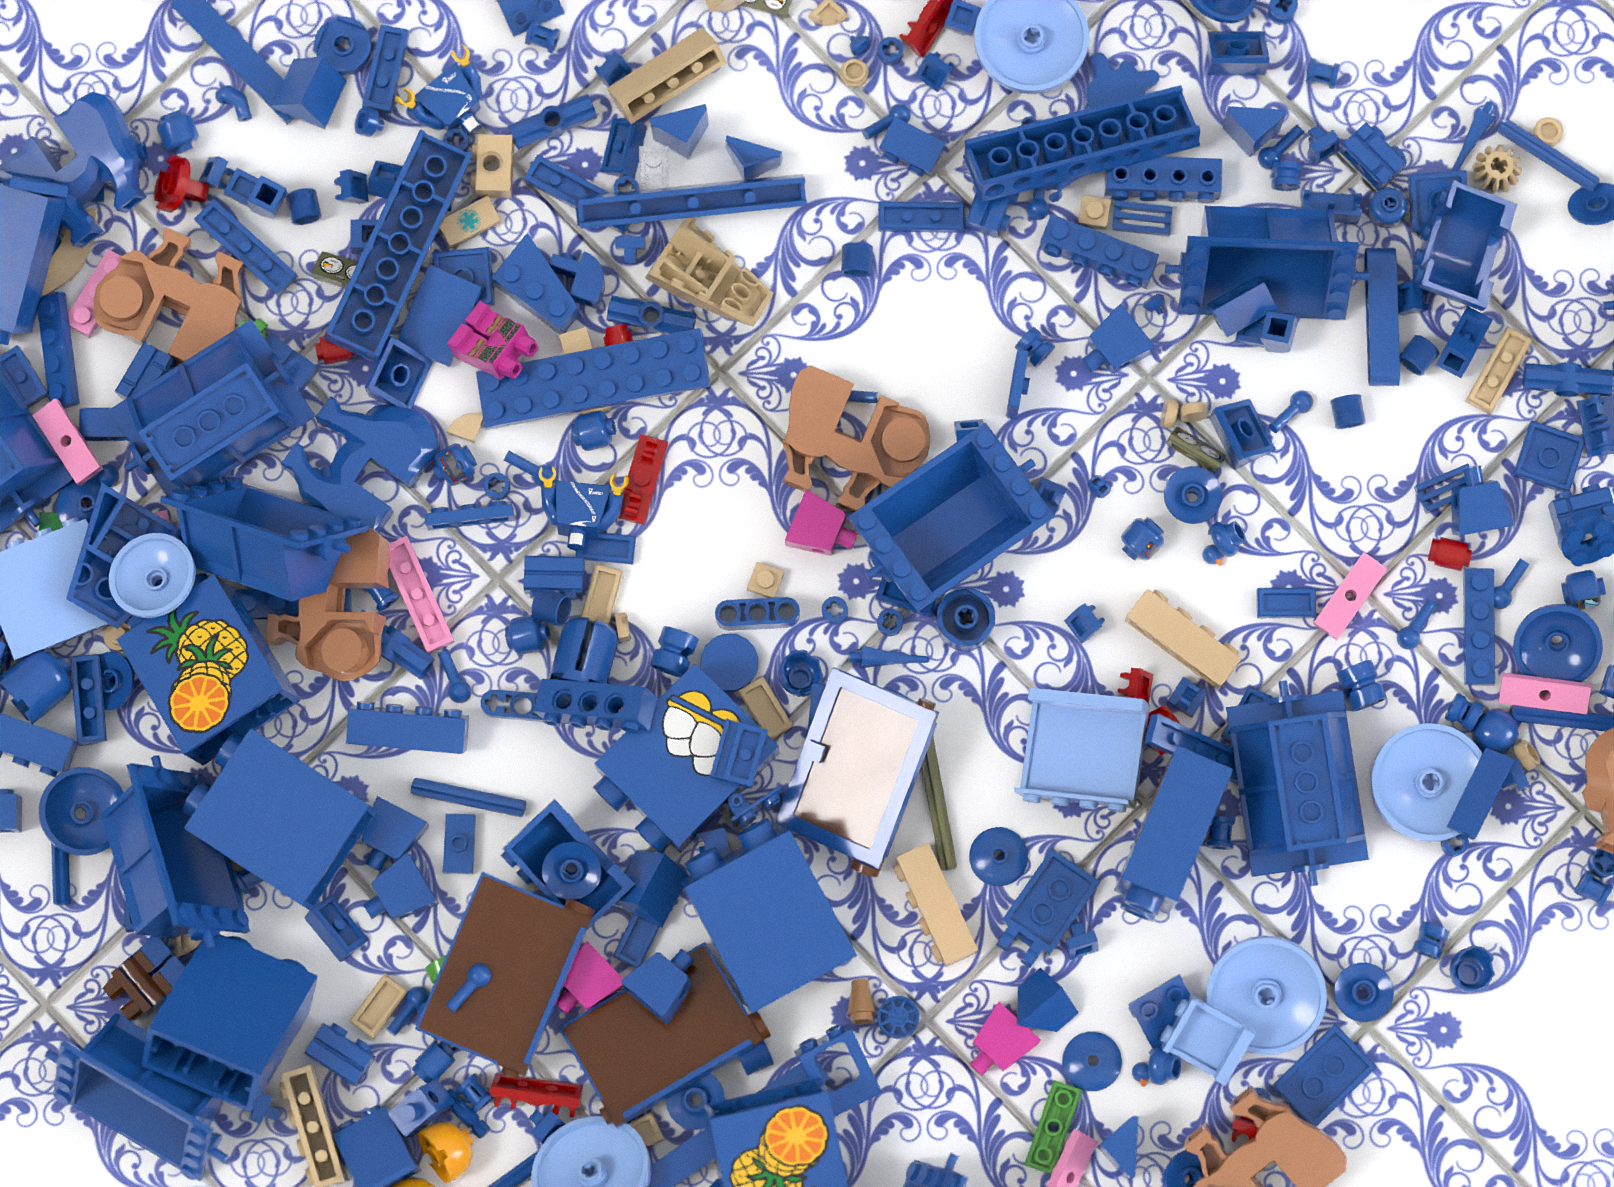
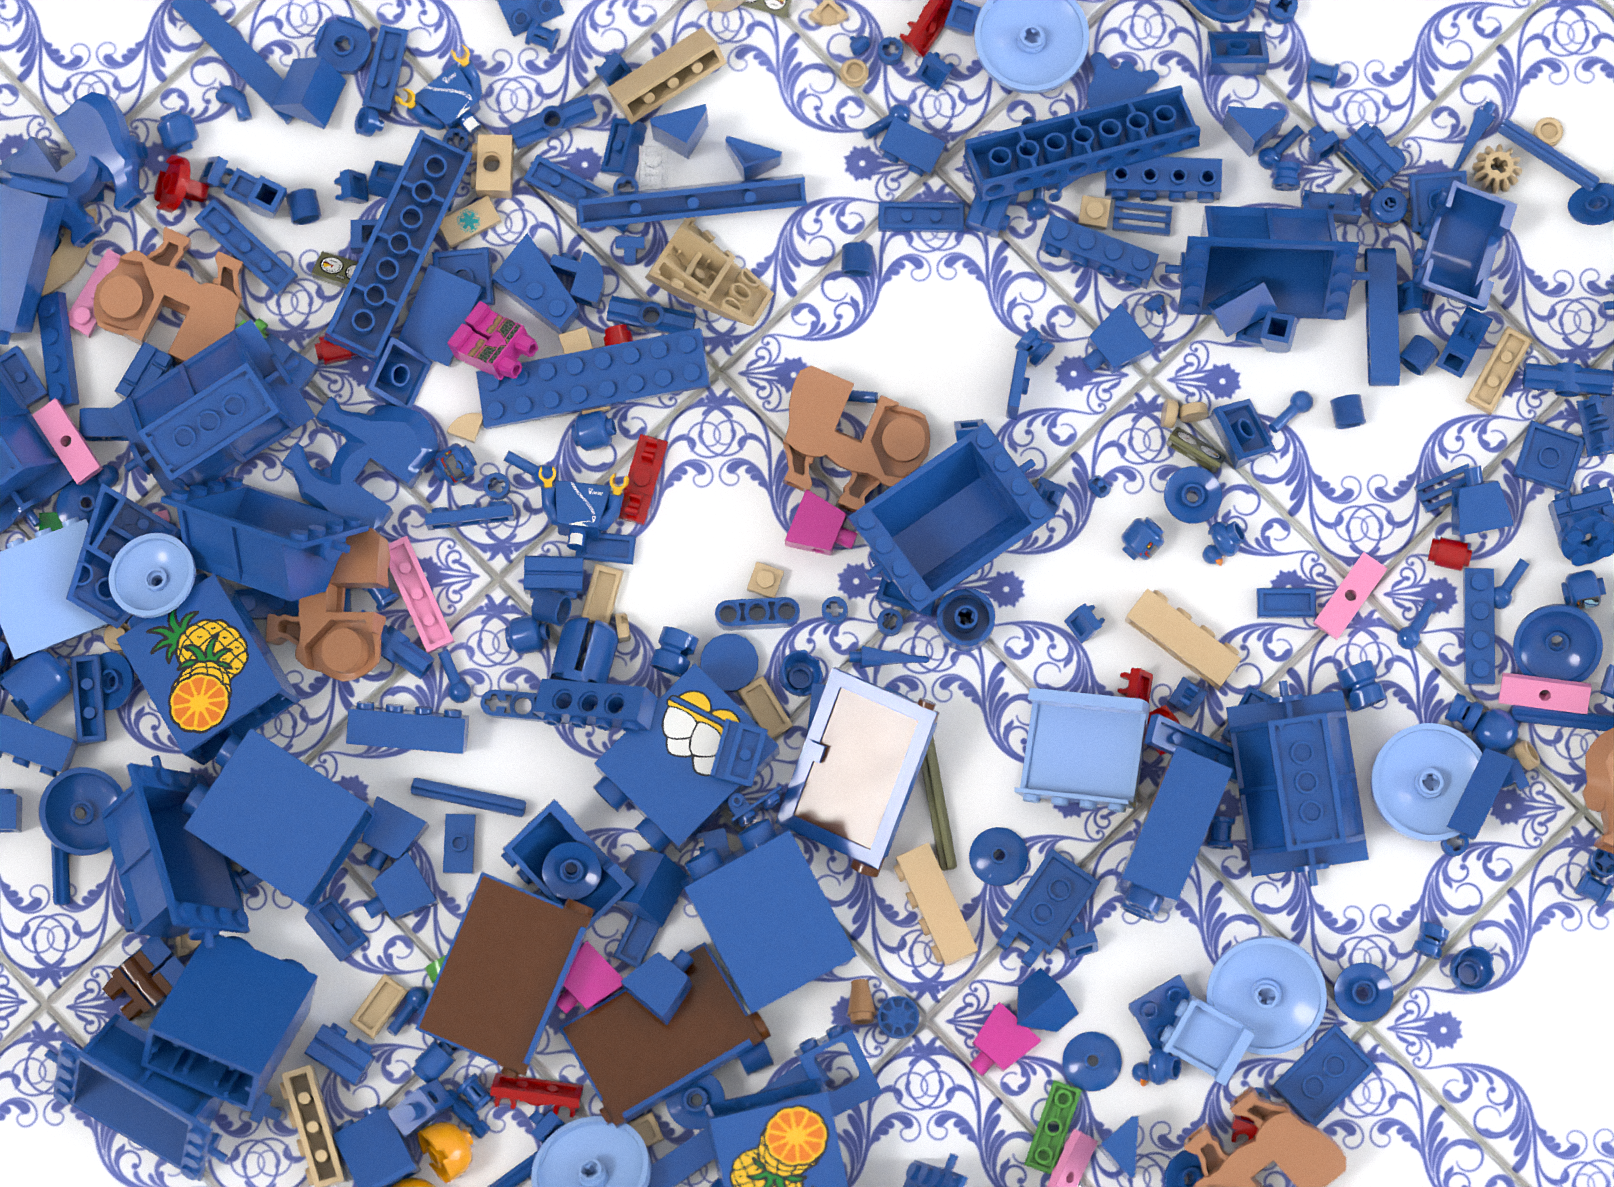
(478, 976): blue bar -> none

